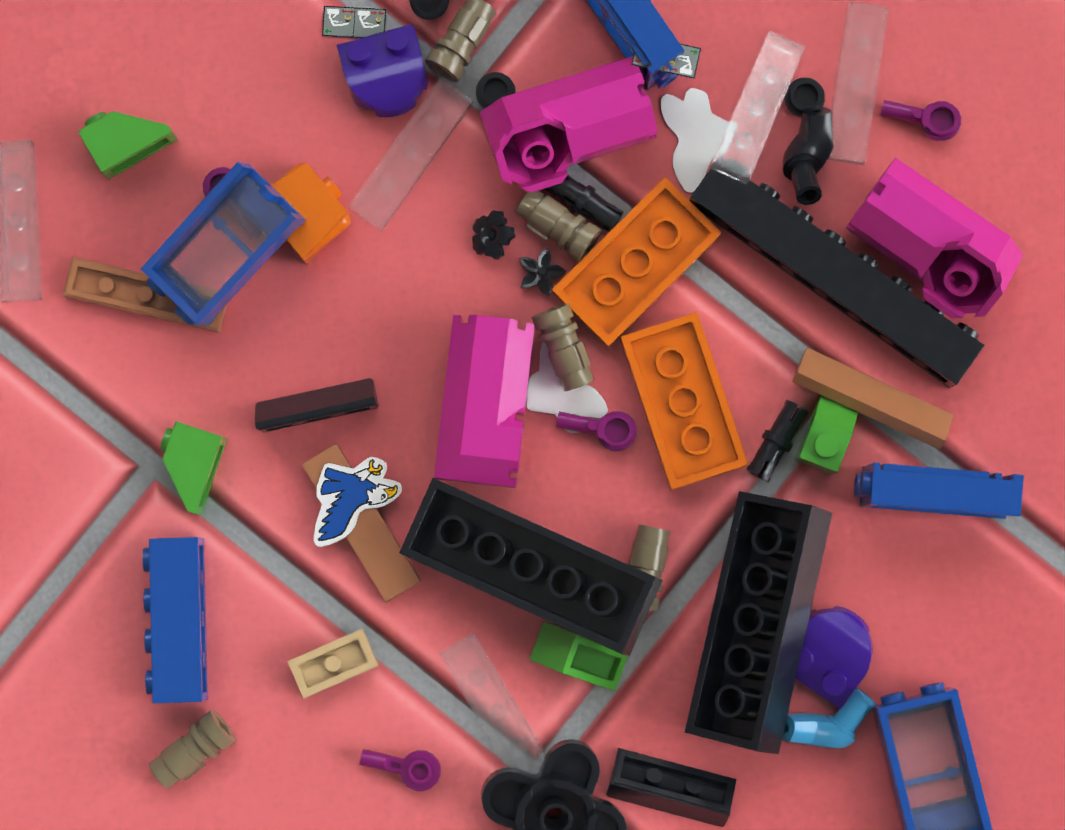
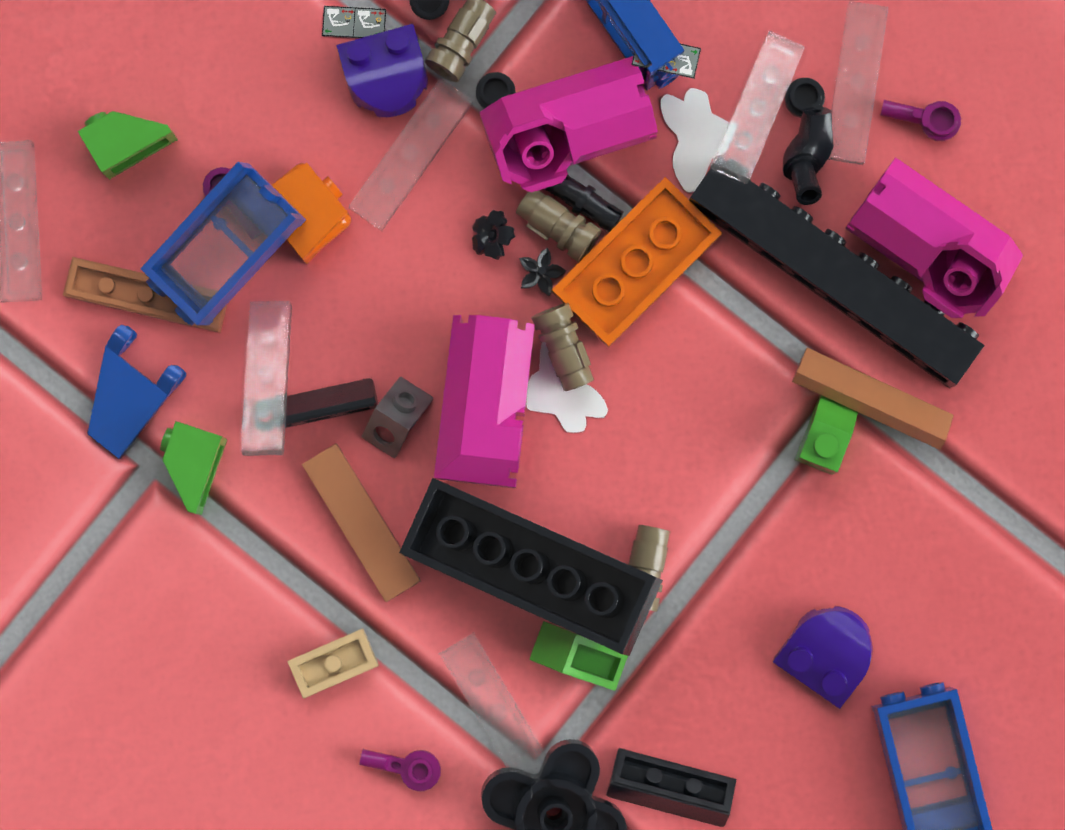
(126, 397): none -> blue flag
(177, 620): blue brick -> none
(190, 751): dark tan axle -> none
(266, 378): none -> clear tile
(347, 493): sticker -> none
(398, 413): none -> flat silver bracket
(614, 430): magenta plate -> none
(684, 401): orange plate -> none
(758, 622): black brick -> none
(777, 440): black pin -> none
(831, 730): dark azure arm -> none
(939, 490): blue door -> none

